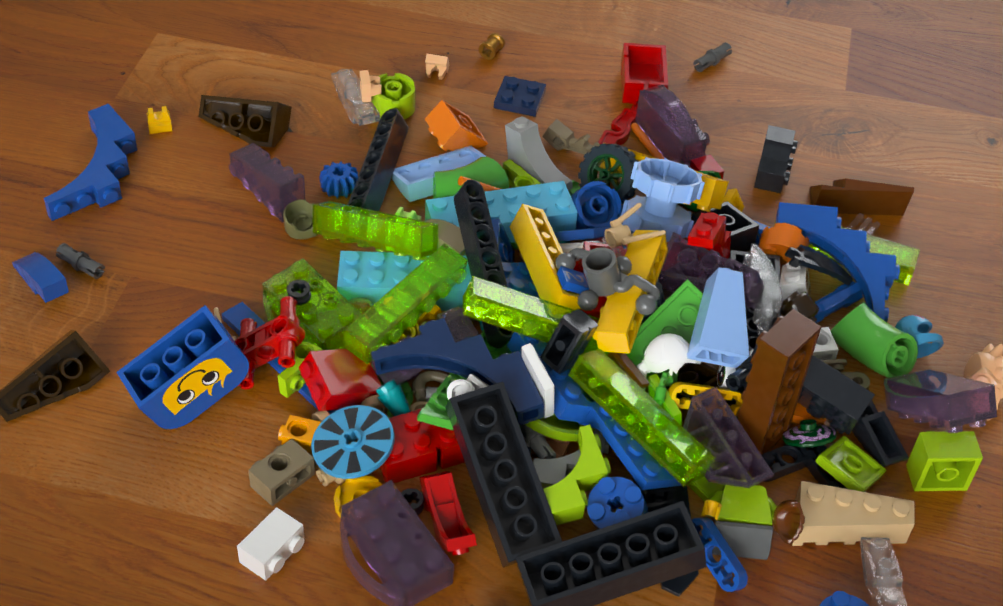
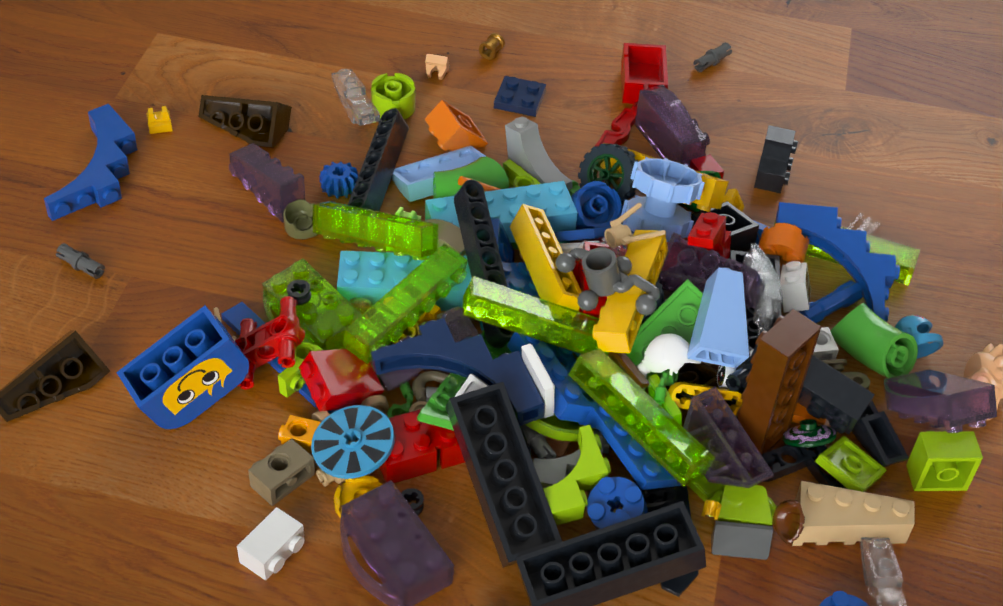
(41, 276): blue slope -> none
(369, 86): light nougat tile -> none
(393, 398): teal cone -> none
(447, 516): red arch -> none
(459, 387): white tile -> none
(563, 138): dark tan piece -> none
(569, 341): black brick -> none
(572, 280): blue tile -> none
(647, 143): orange bar -> none
(728, 558): blue beam -> none
(802, 303): dark brown head -> none
(818, 261): black piece -> none
(862, 197): reddish brown slope -> none

